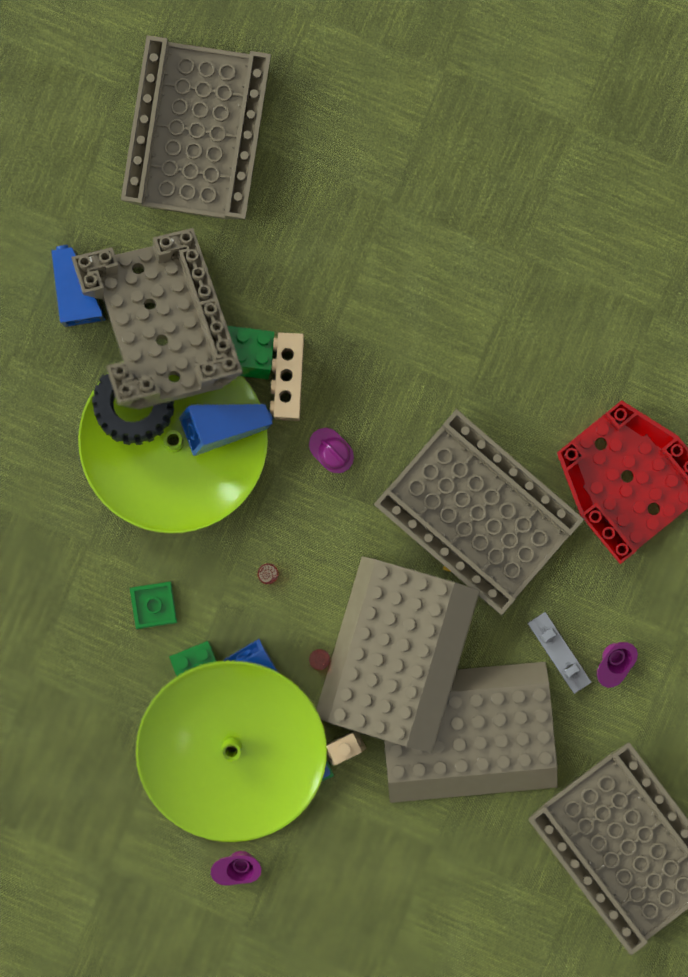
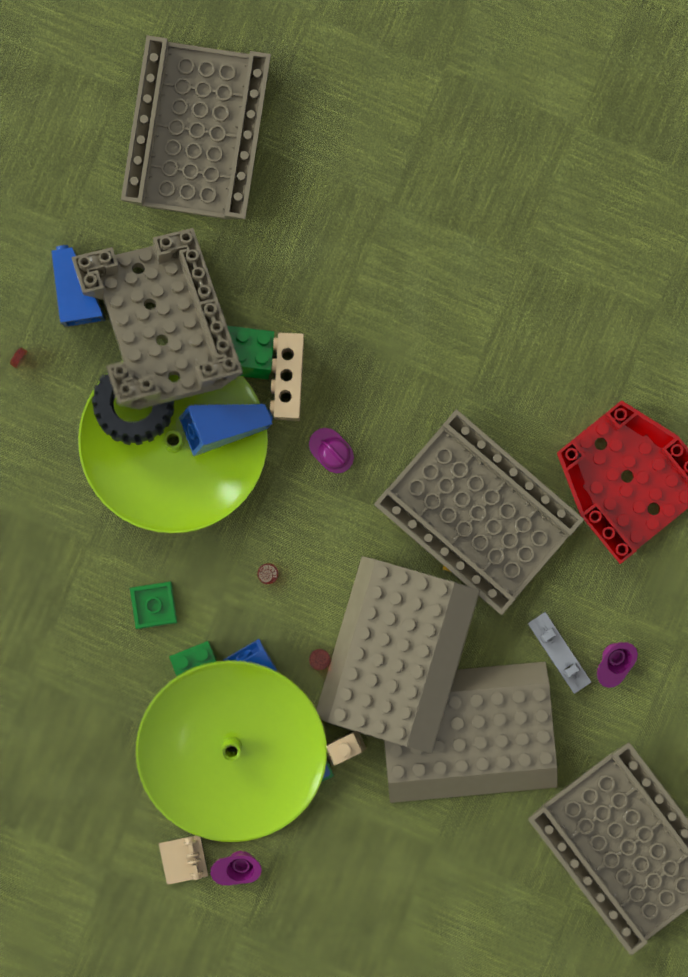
(18, 357): none -> clear red tile
(183, 859): none -> tan hinge

